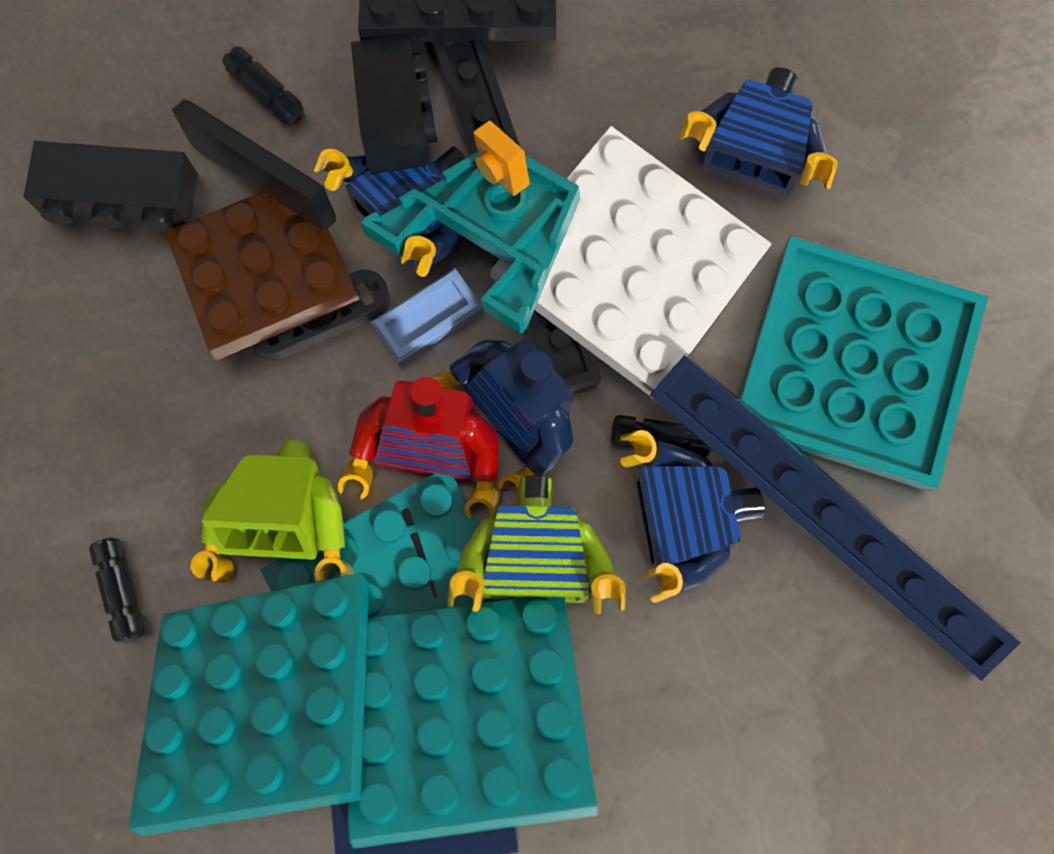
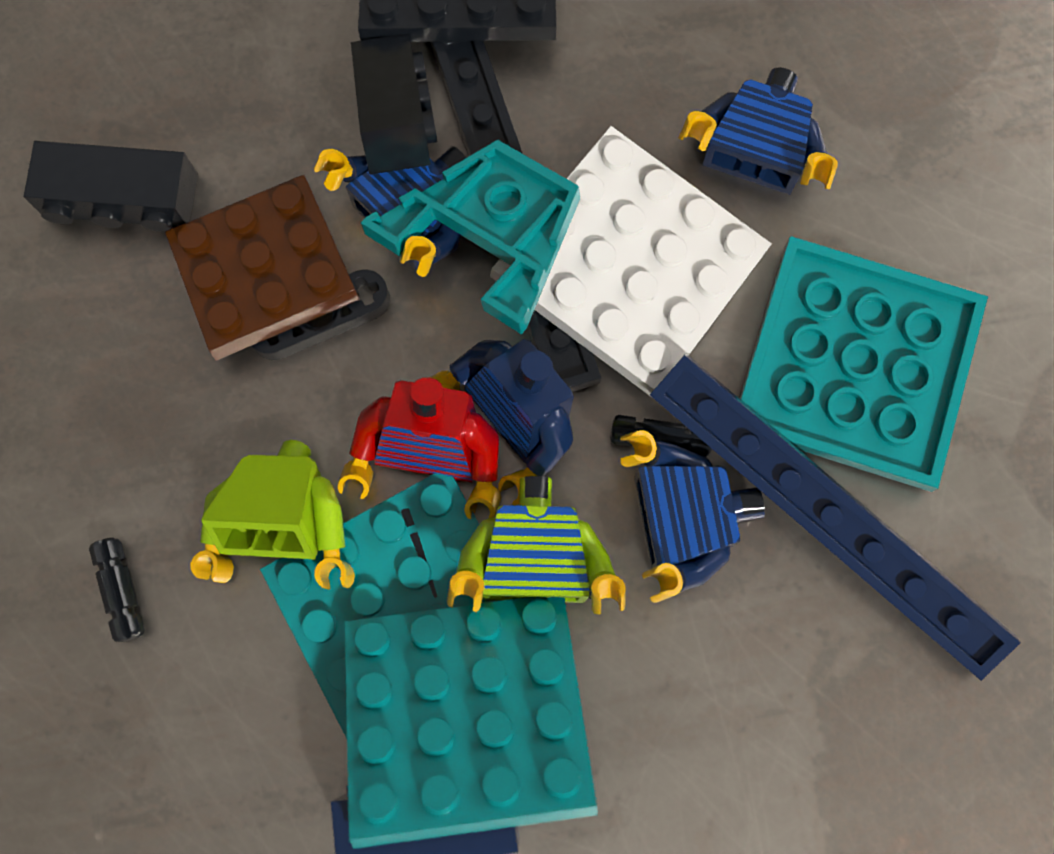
(255, 708): teal plate -> none
(256, 165): black tile -> none
(263, 85): black axle -> none
(427, 317): light blue tile -> none
(500, 159): light orange plate -> none

